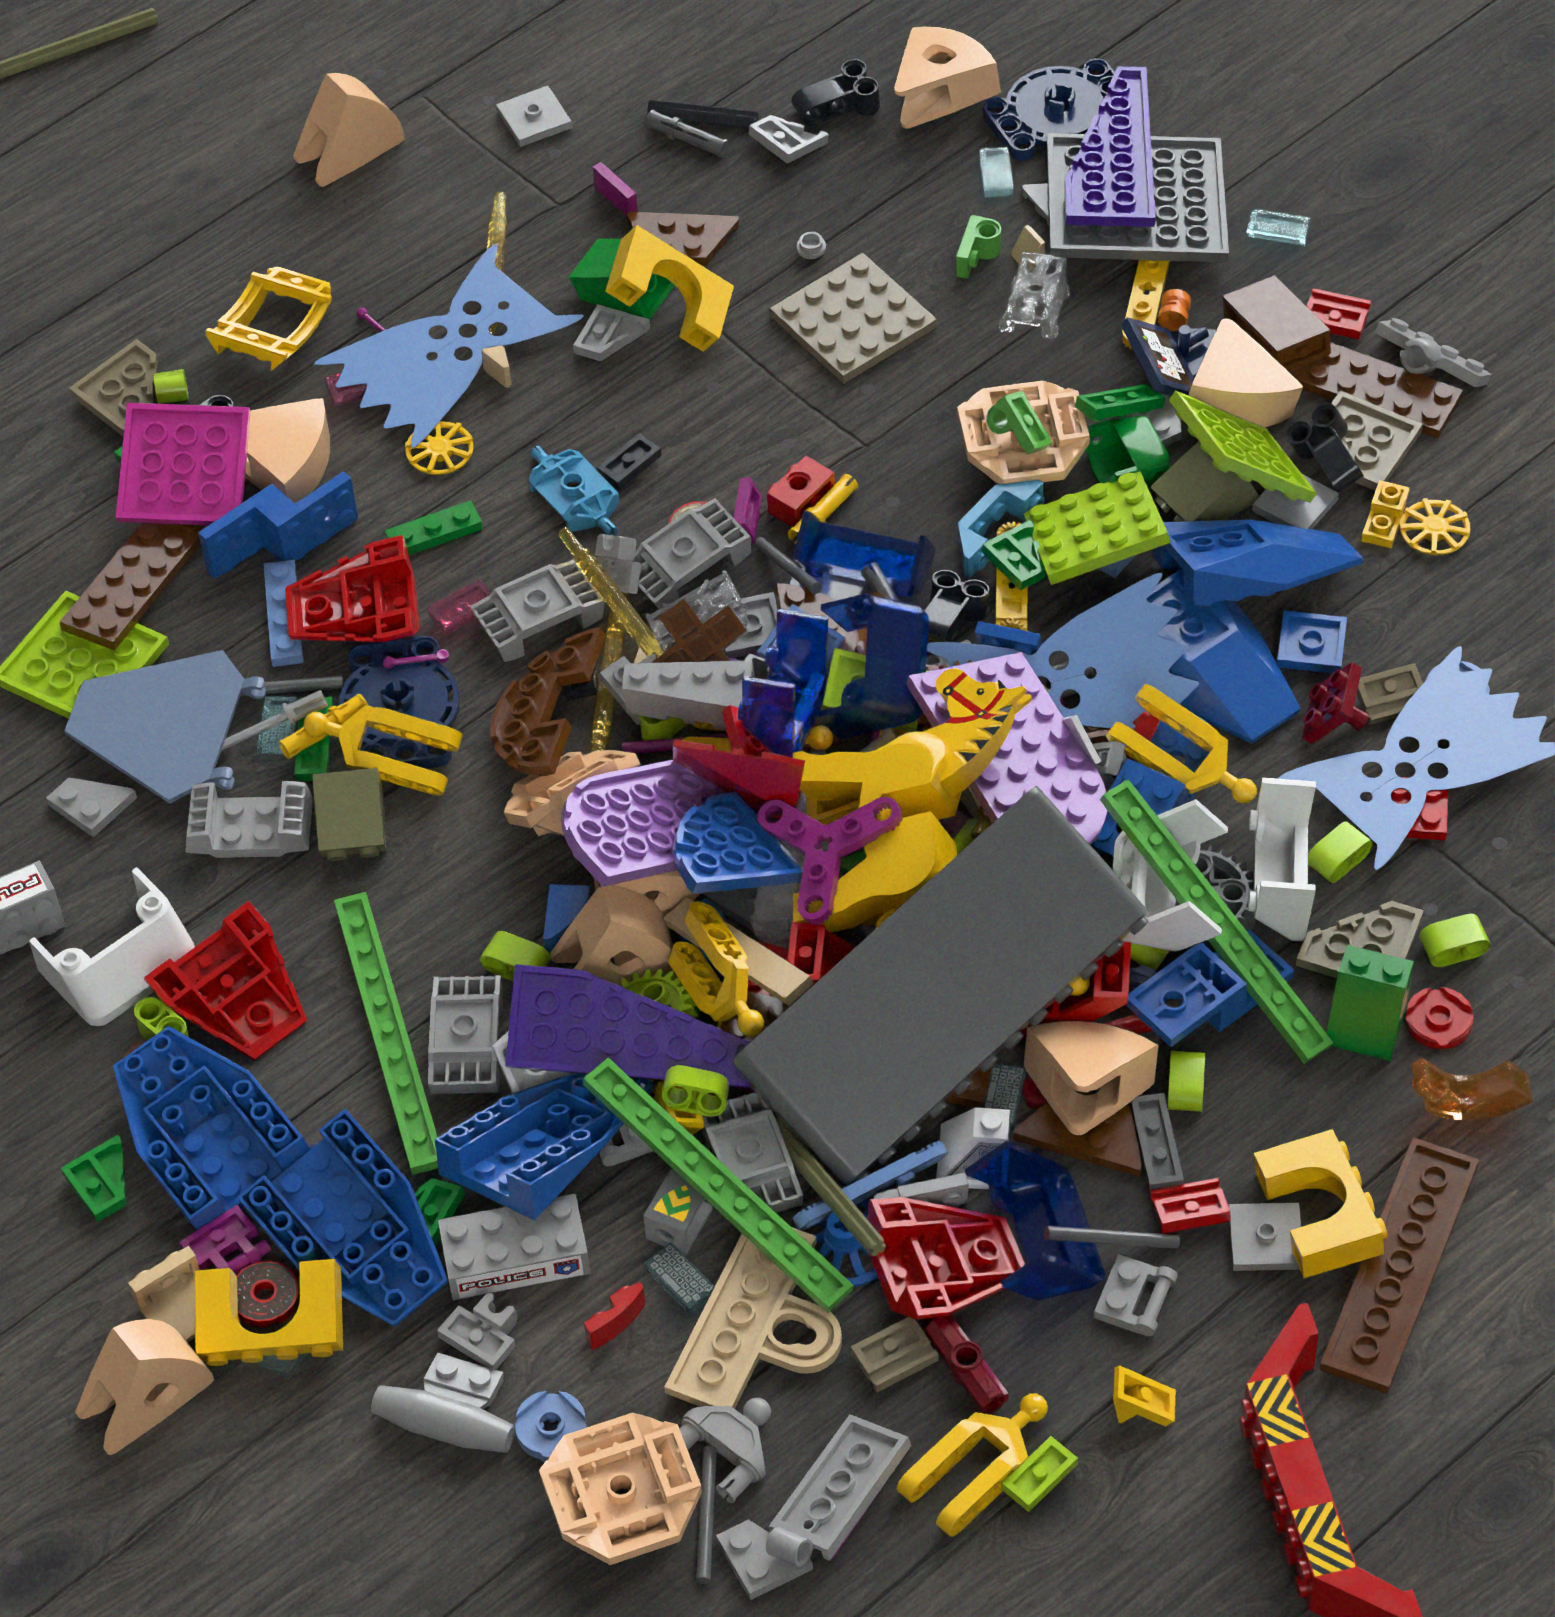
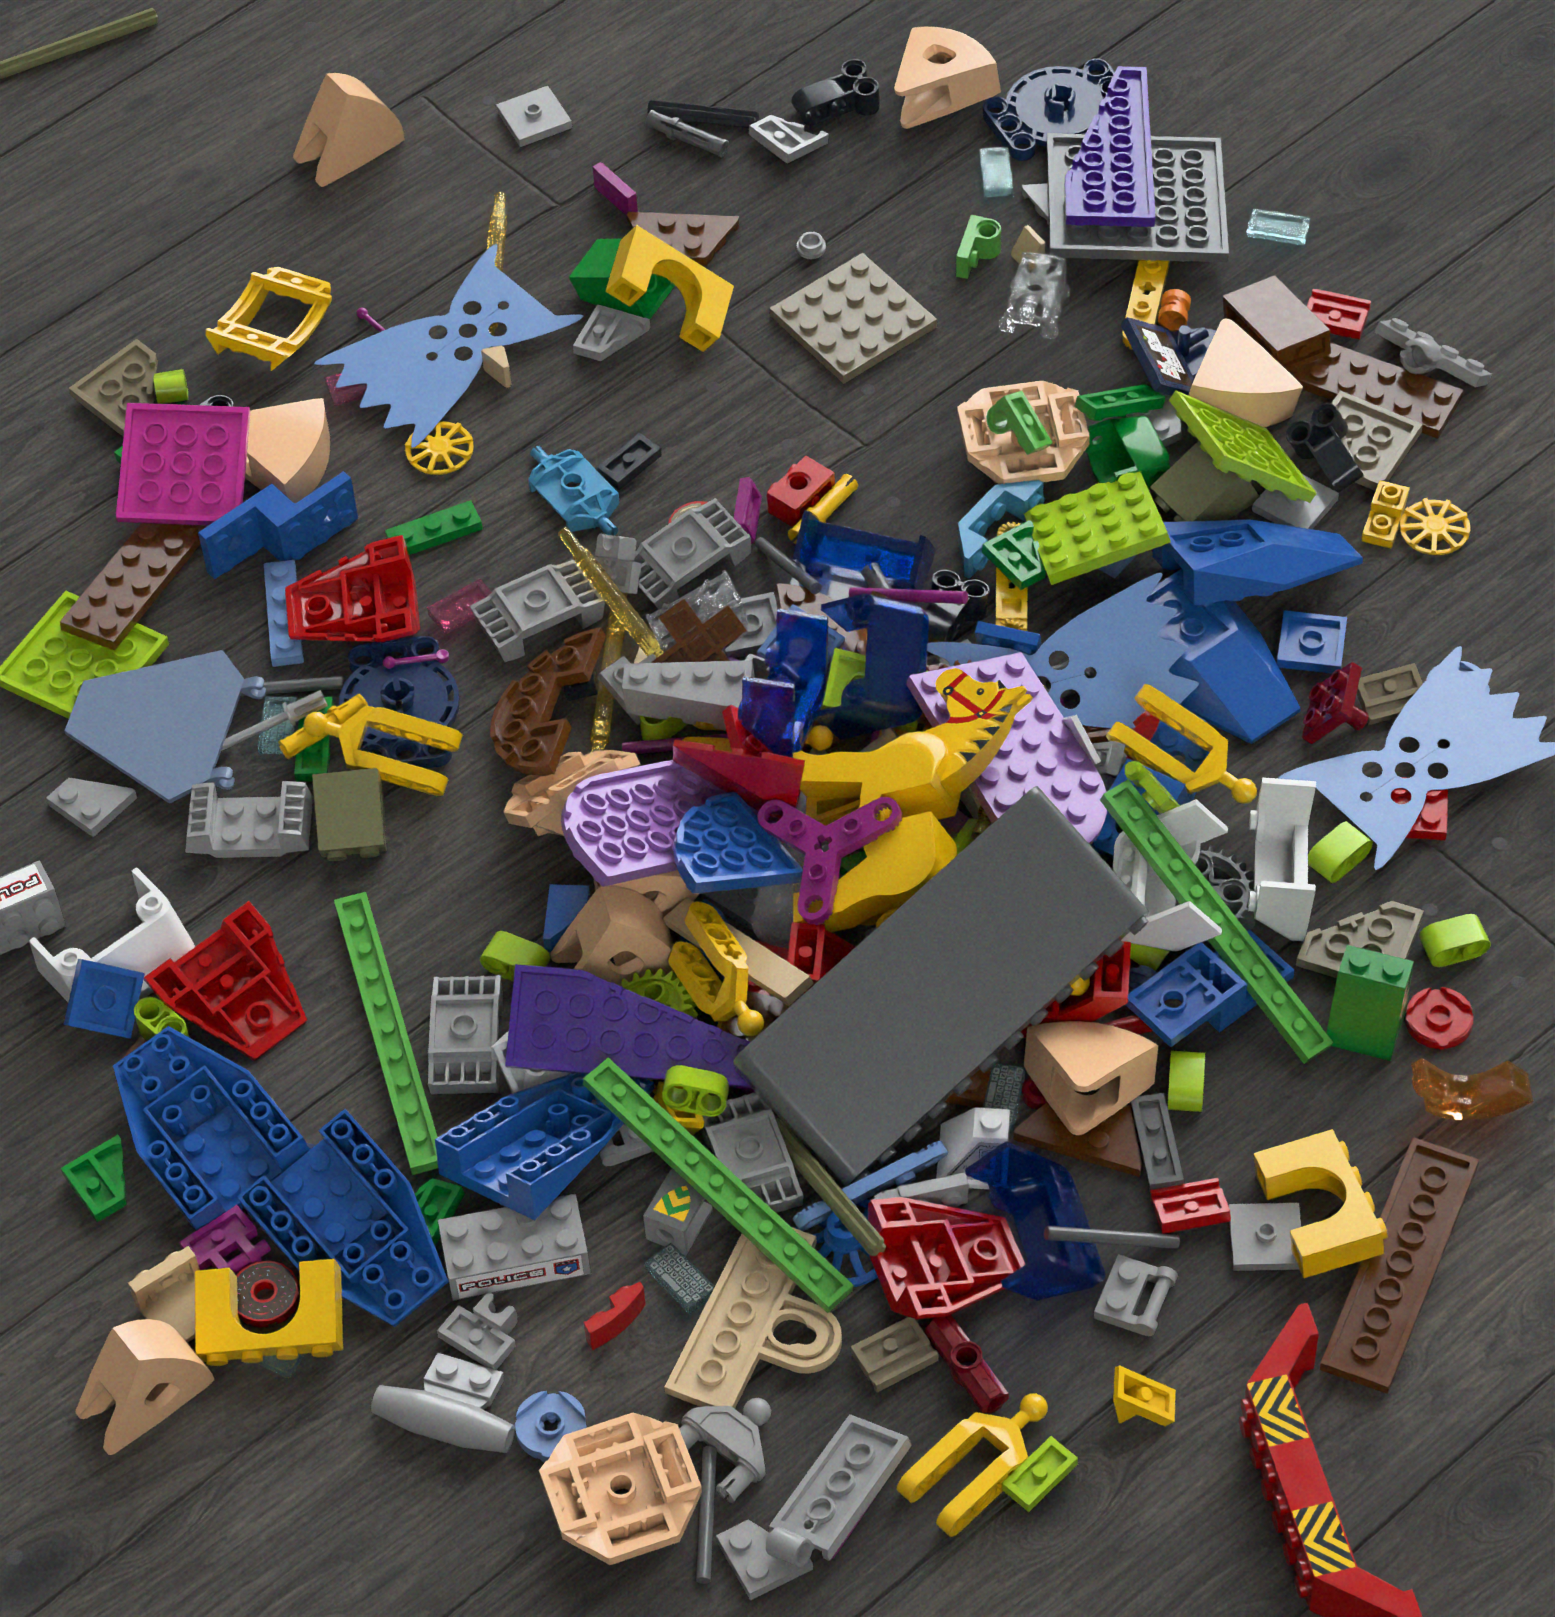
(104, 998): none -> blue plate
(911, 595): none -> magenta bar
(1155, 793): none -> lime plate

